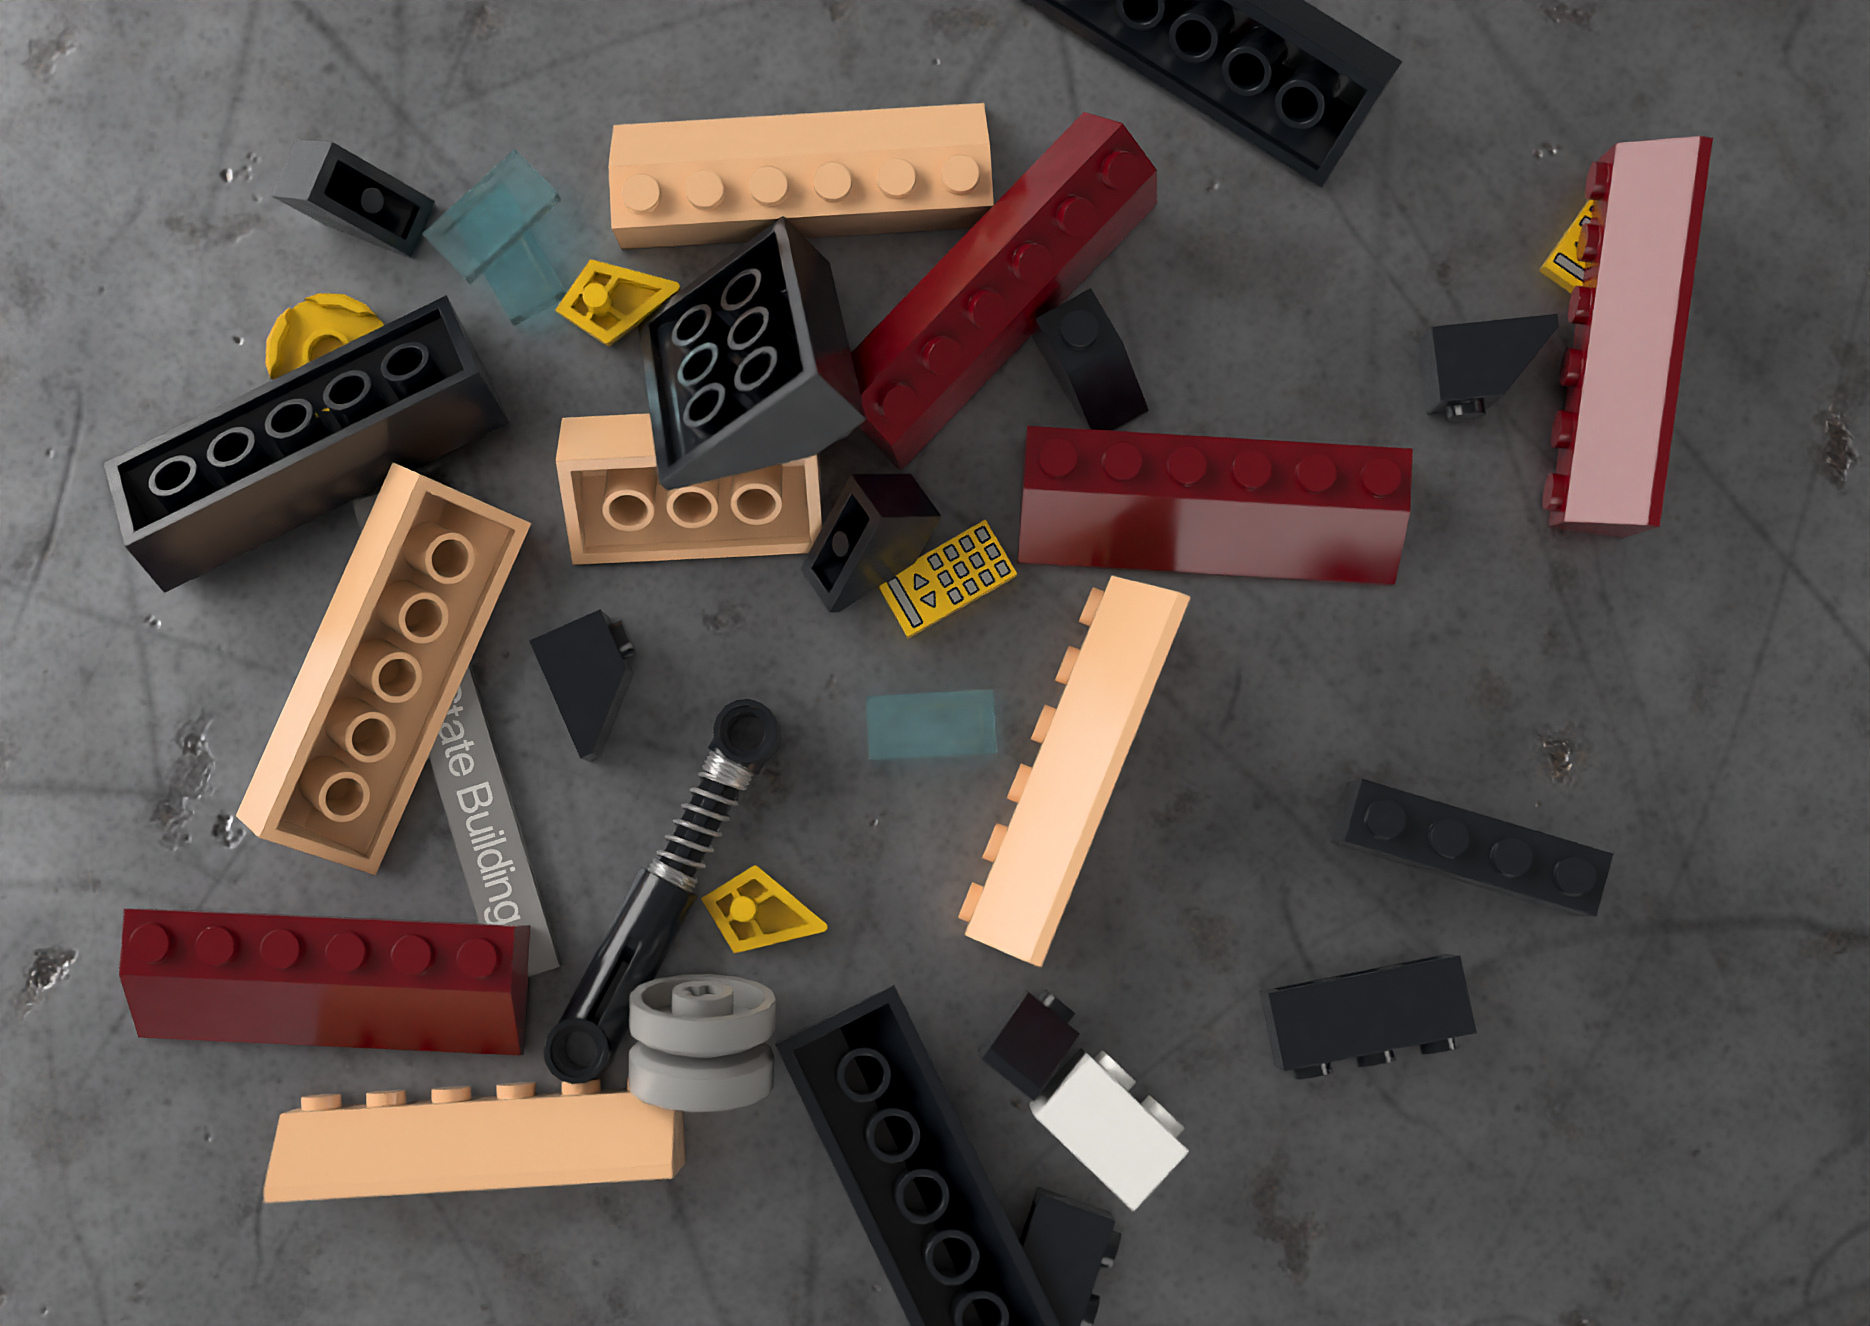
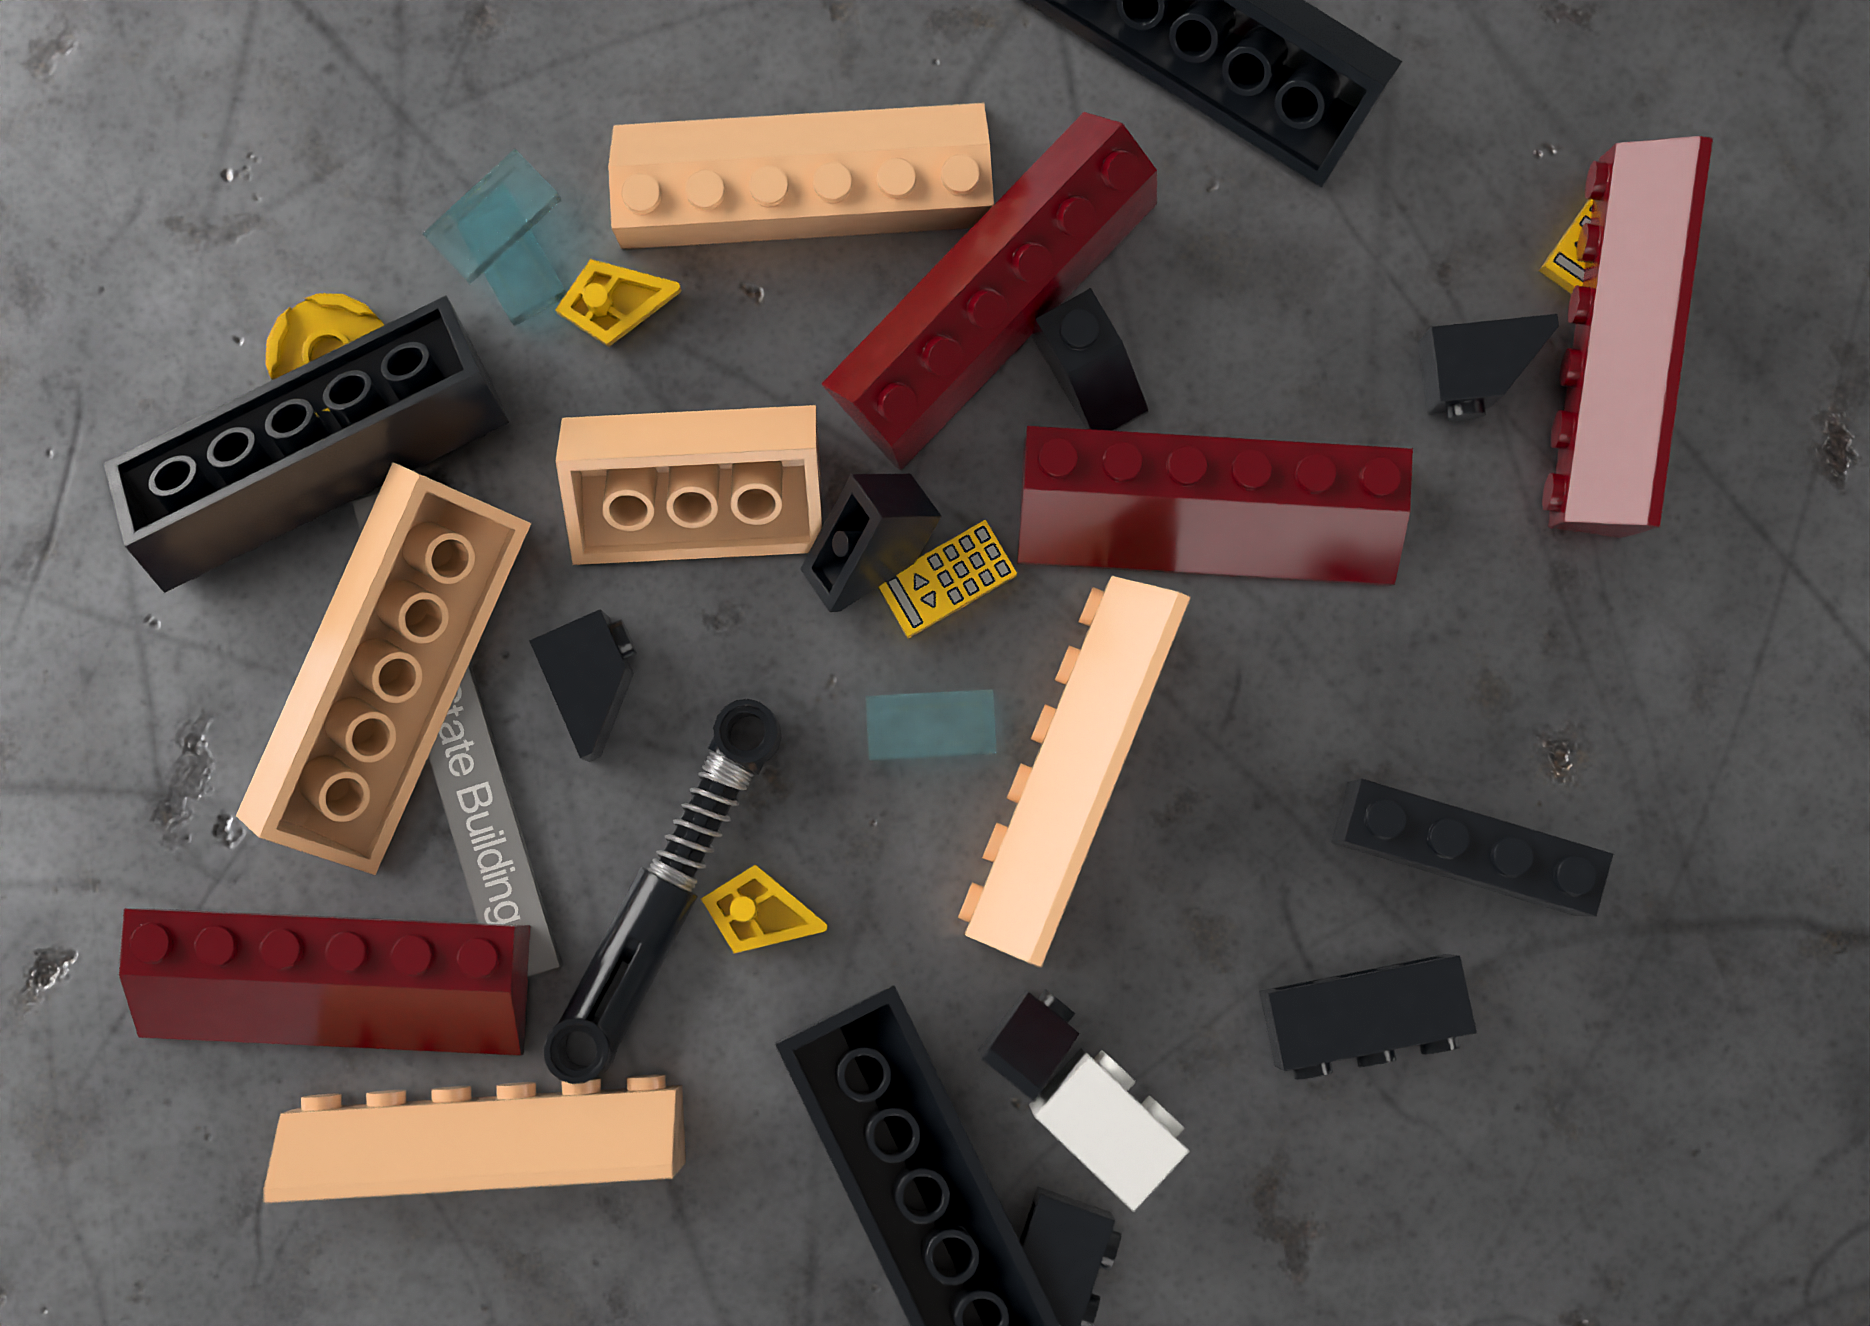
(353, 196): black slope -> none
(701, 1042): light grey wheel -> none
(749, 363): black slope -> none

